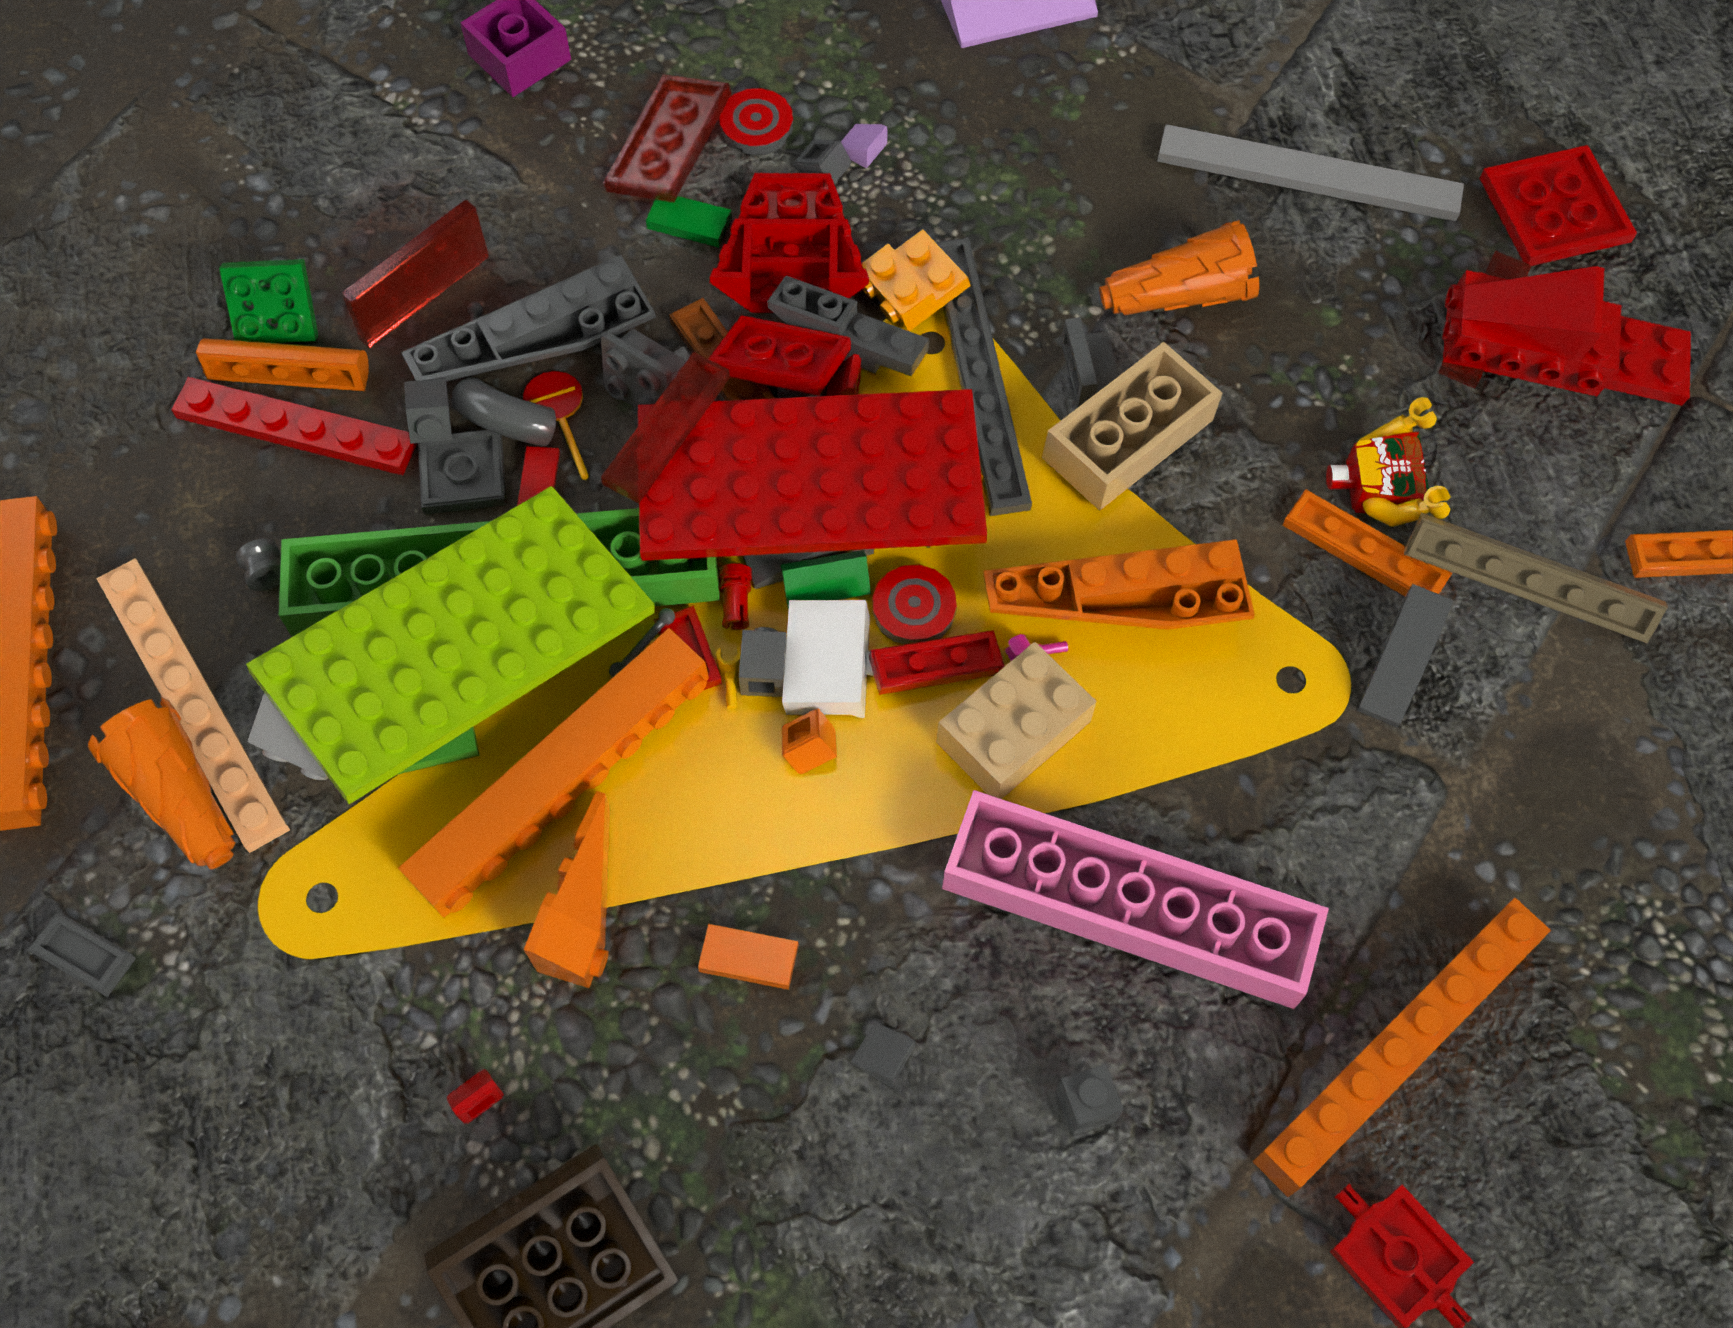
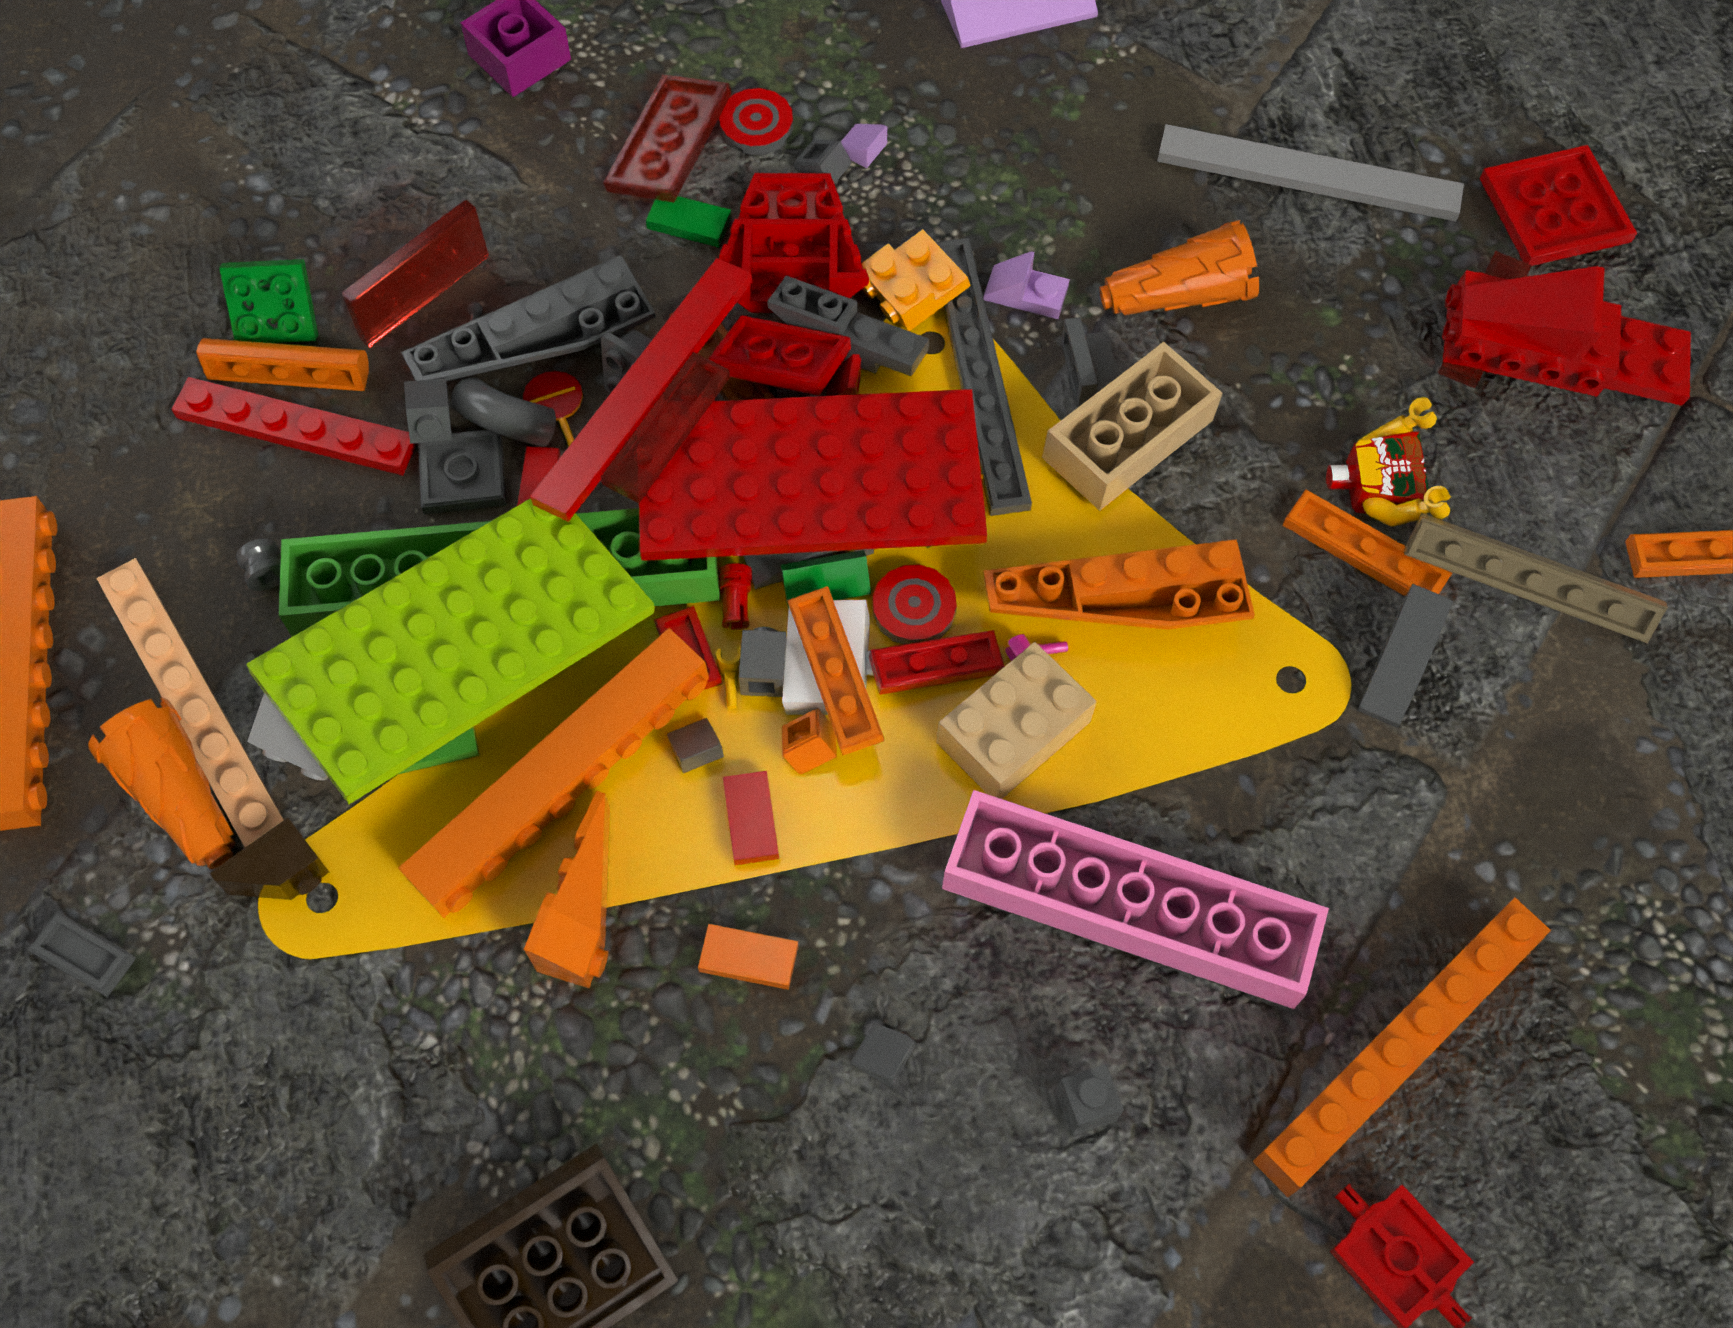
(272, 866): none -> dark brown slope
(474, 1096): red slope -> none
(631, 400): none -> red tile
(666, 617): dark grey hinge -> none
(695, 745): none -> dark grey slope
(750, 818): none -> red tile
(835, 671): none -> orange tile
(1020, 287): none -> lavender slope

